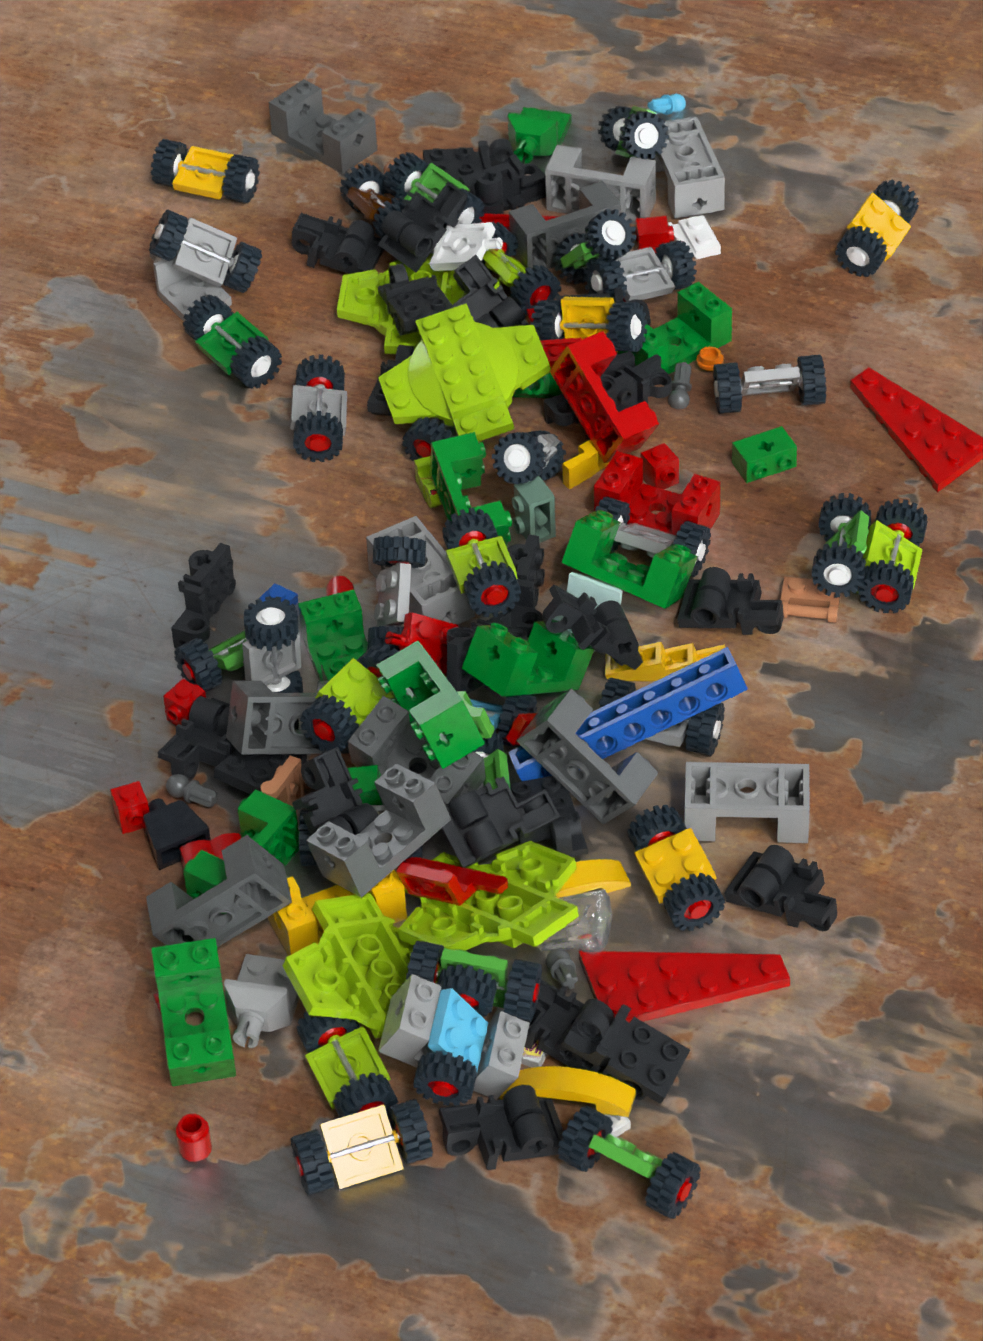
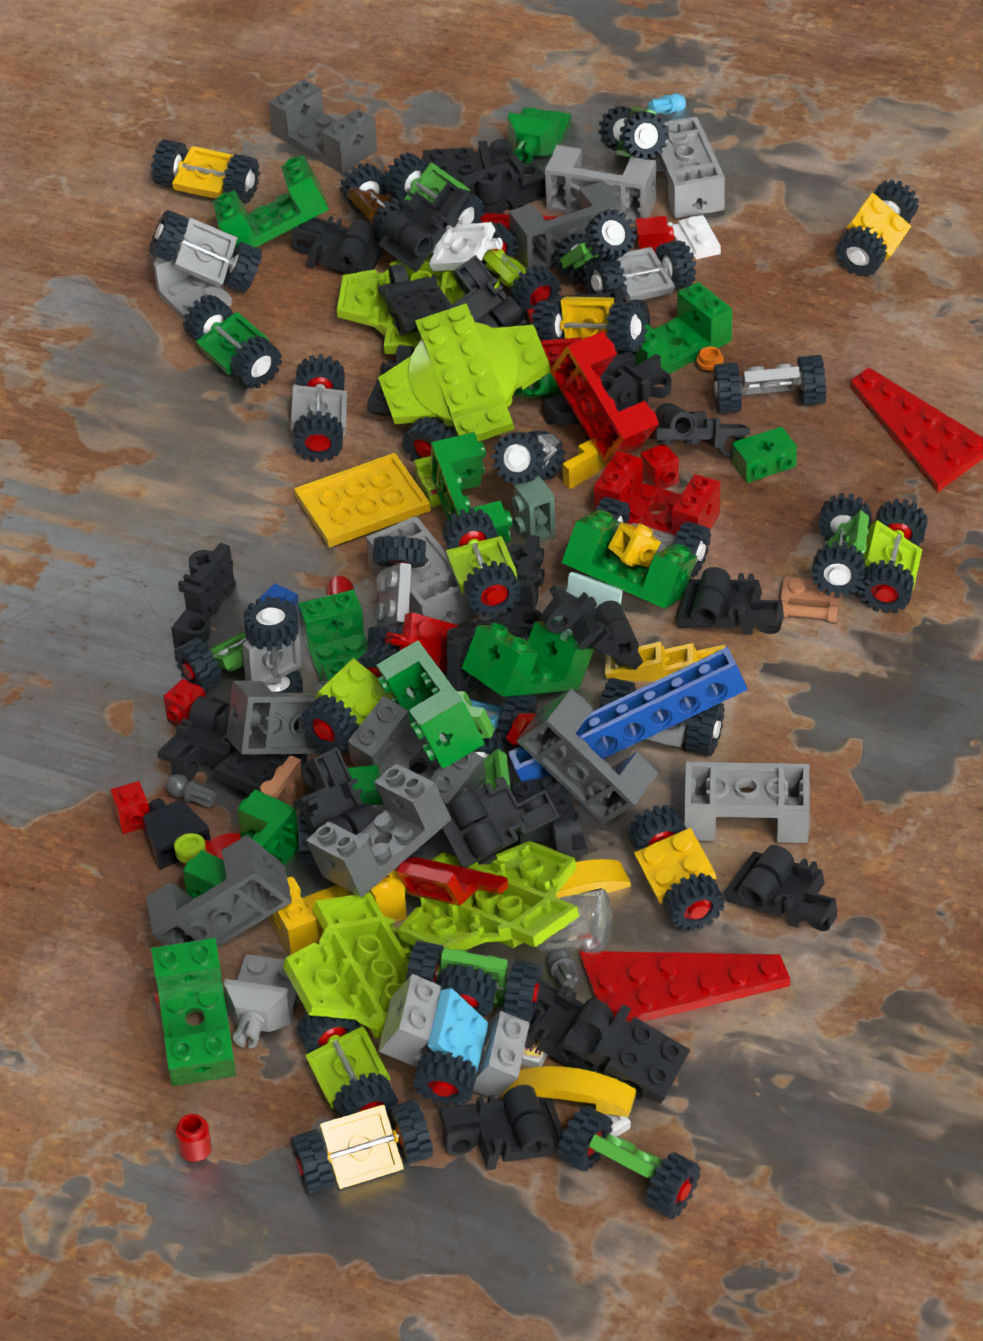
(189, 846): none -> lime tile
(271, 220): none -> green plate
(362, 500): none -> yellow plate
(634, 544): none -> yellow brick
(681, 385): dark grey axle -> none
(694, 427): none -> black plate

